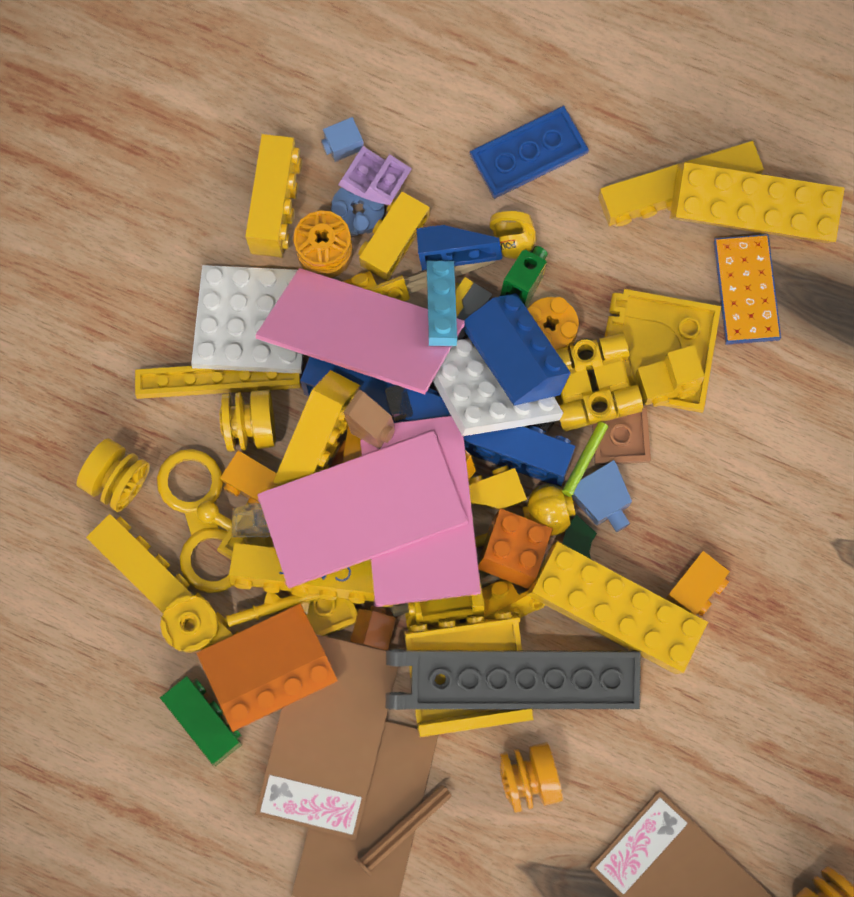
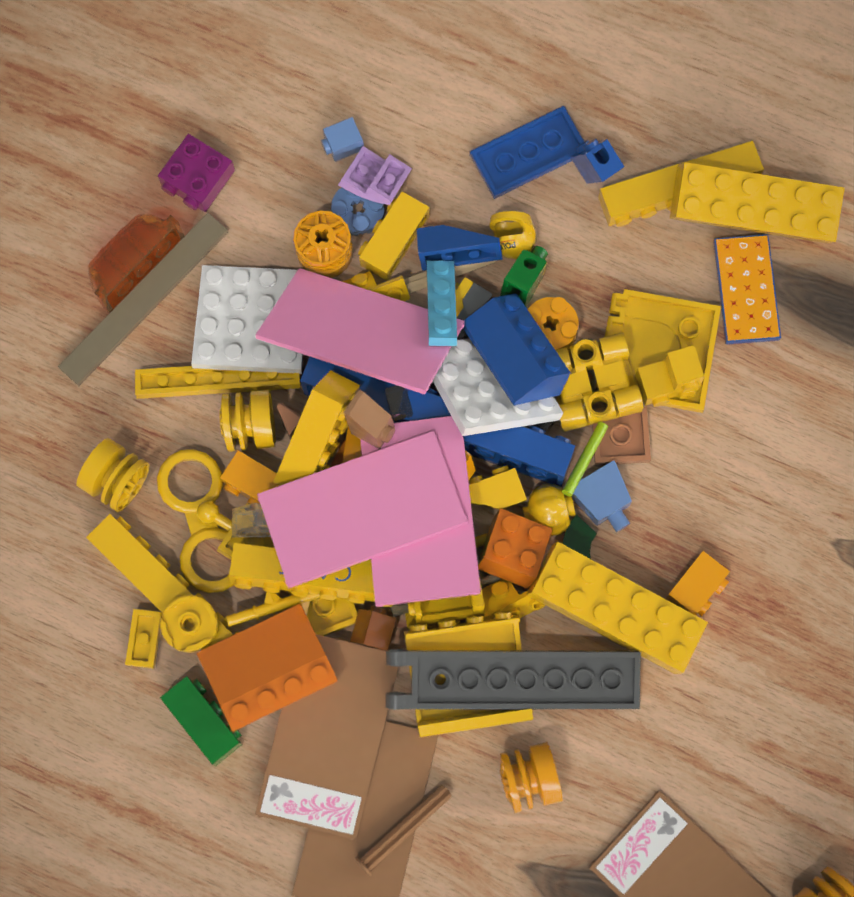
(131, 257): none -> clear orange windscreen
(143, 299): none -> dark tan tile
(143, 639): none -> yellow plate
(196, 173): none -> magenta brick
(273, 196): yellow brick -> none
(289, 418): none -> nougat slope
(596, 160): none -> blue brick

